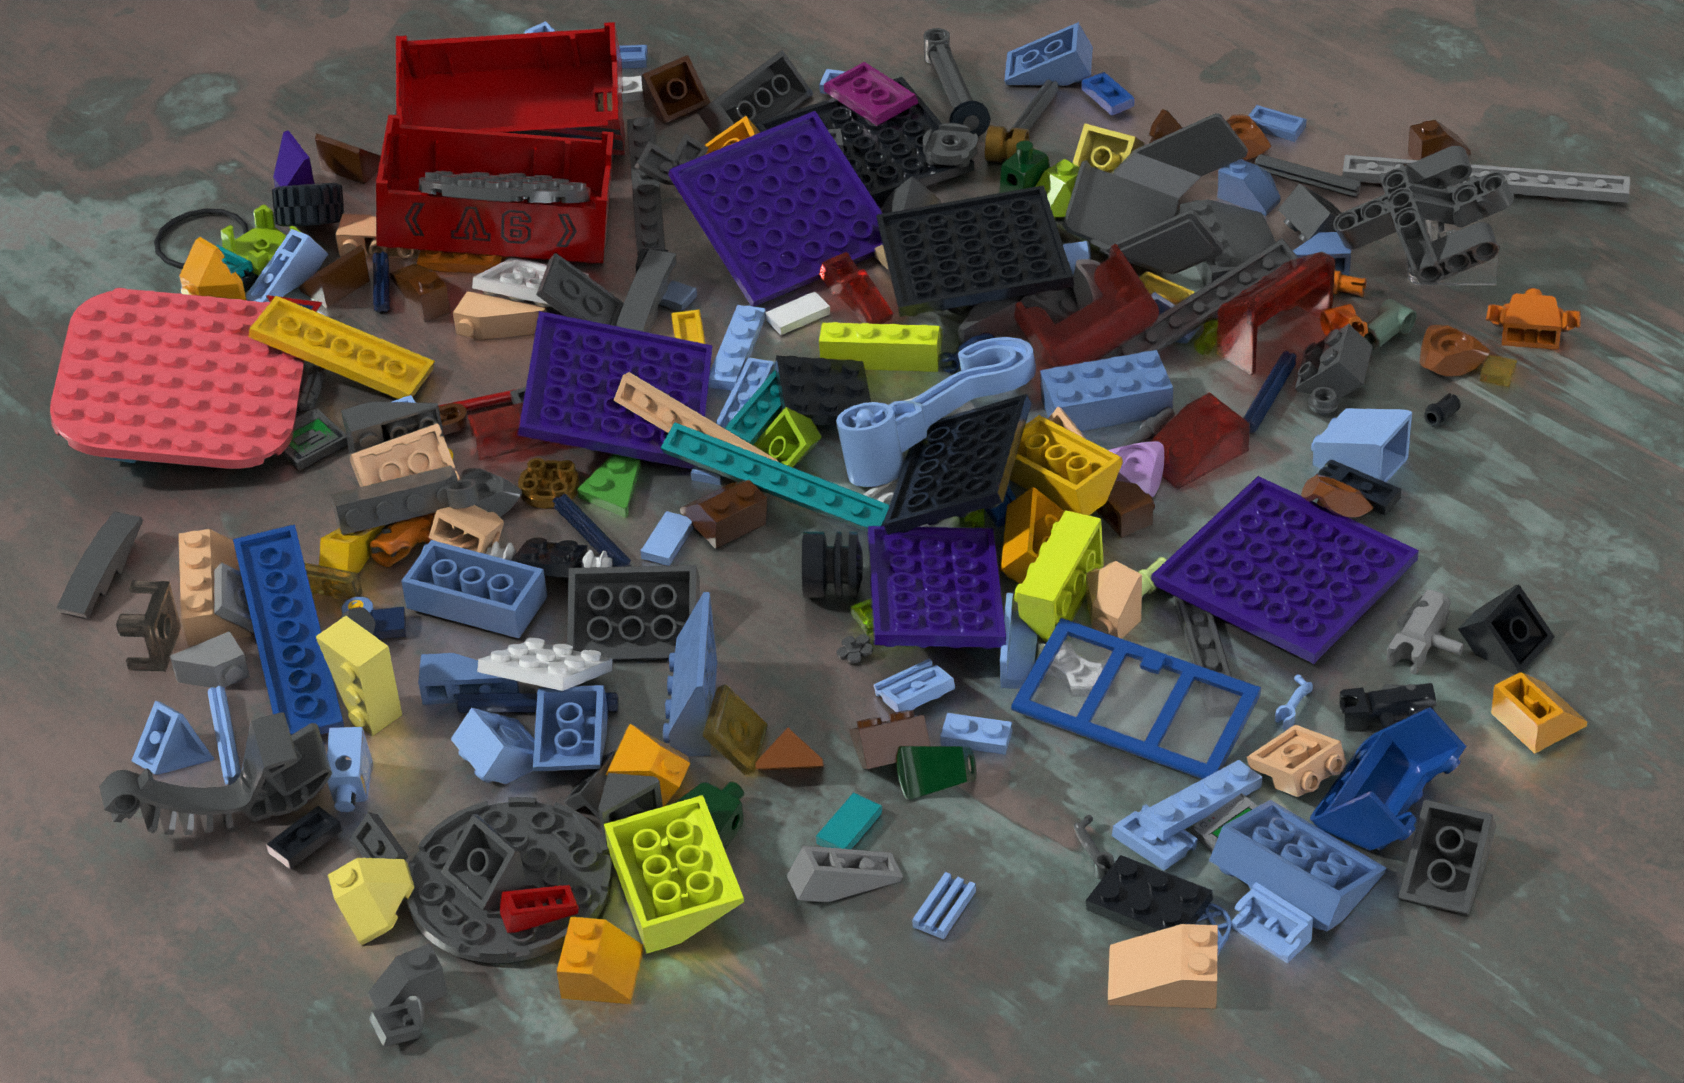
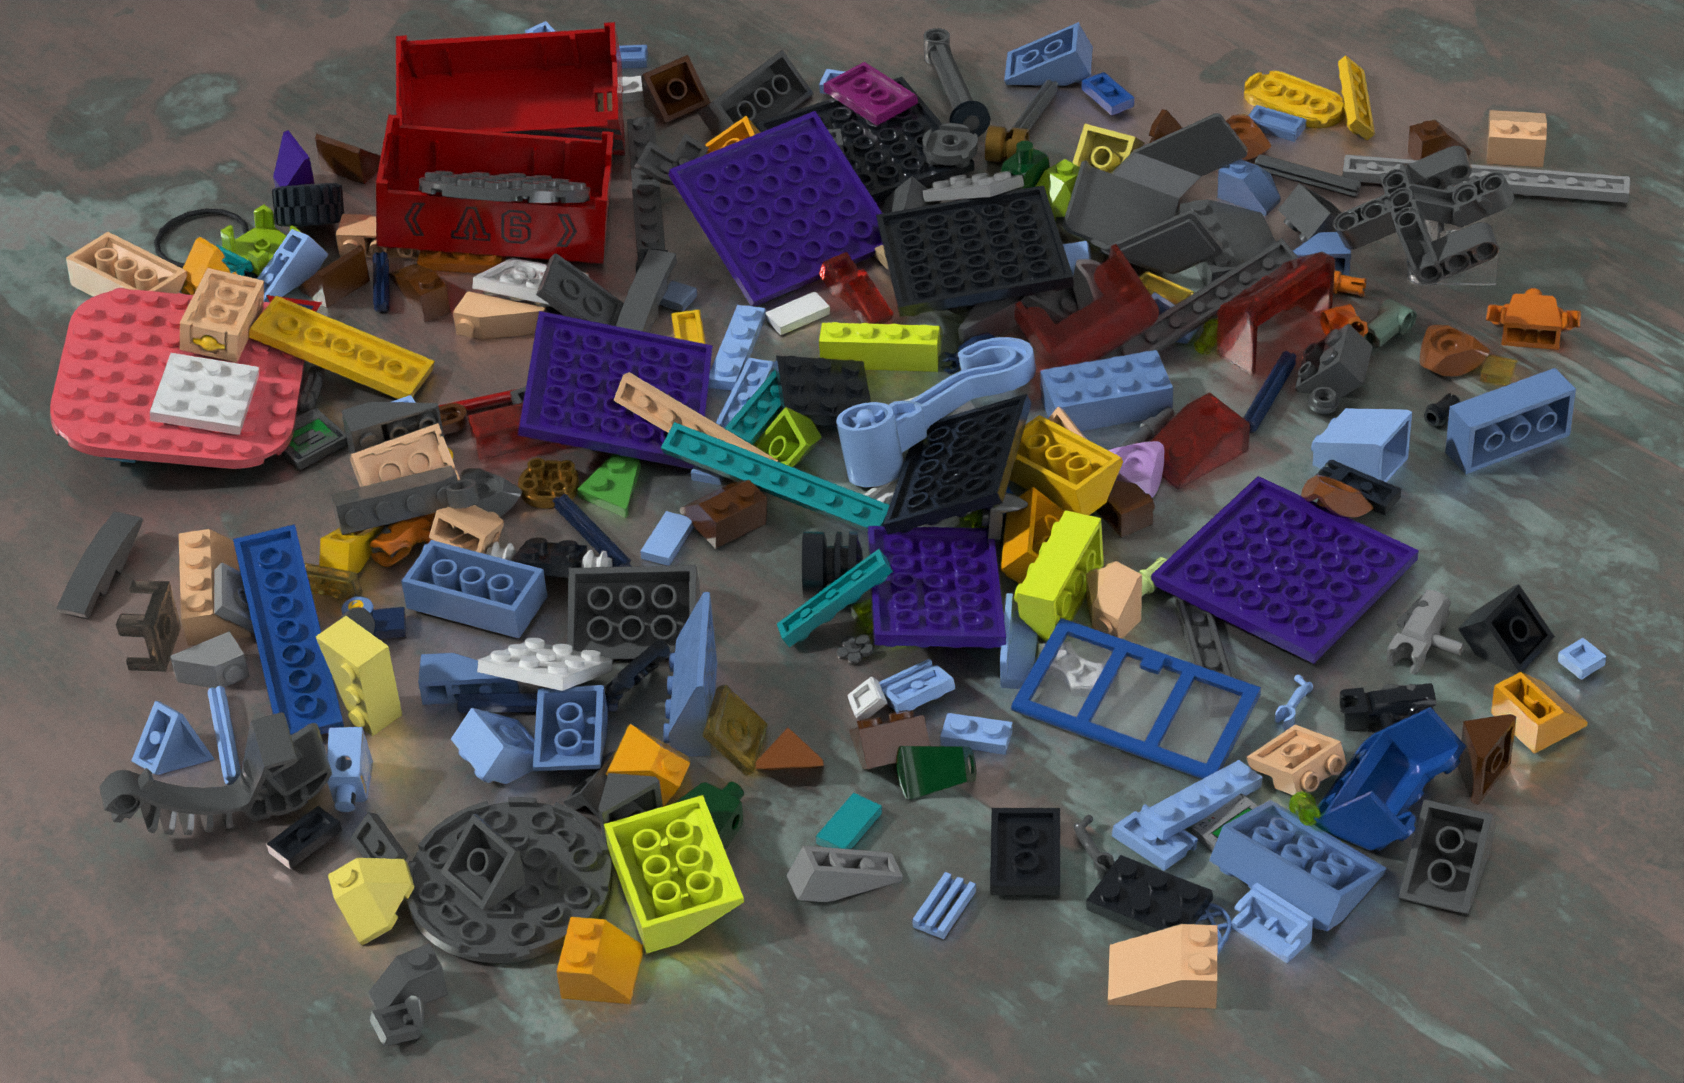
(116, 263): none -> light nougat slope
(204, 393): none -> white plate
(221, 315): none -> light nougat piece
(525, 907): red slope -> none
(636, 671): none -> black plate
(834, 598): none -> teal plate
(867, 699): none -> white tile
(979, 186): none -> light grey plate
(993, 517): none -> dark grey plate
(1025, 851): none -> black plate
(1295, 97): none -> yellow tile
(1309, 809): none -> clear neon green pin
(1356, 98): none -> yellow plate
(1487, 753): none -> reddish brown slope
(1510, 420): none -> medium blue brick
(1516, 138): none -> light nougat slope
(1582, 658): none -> light blue plate

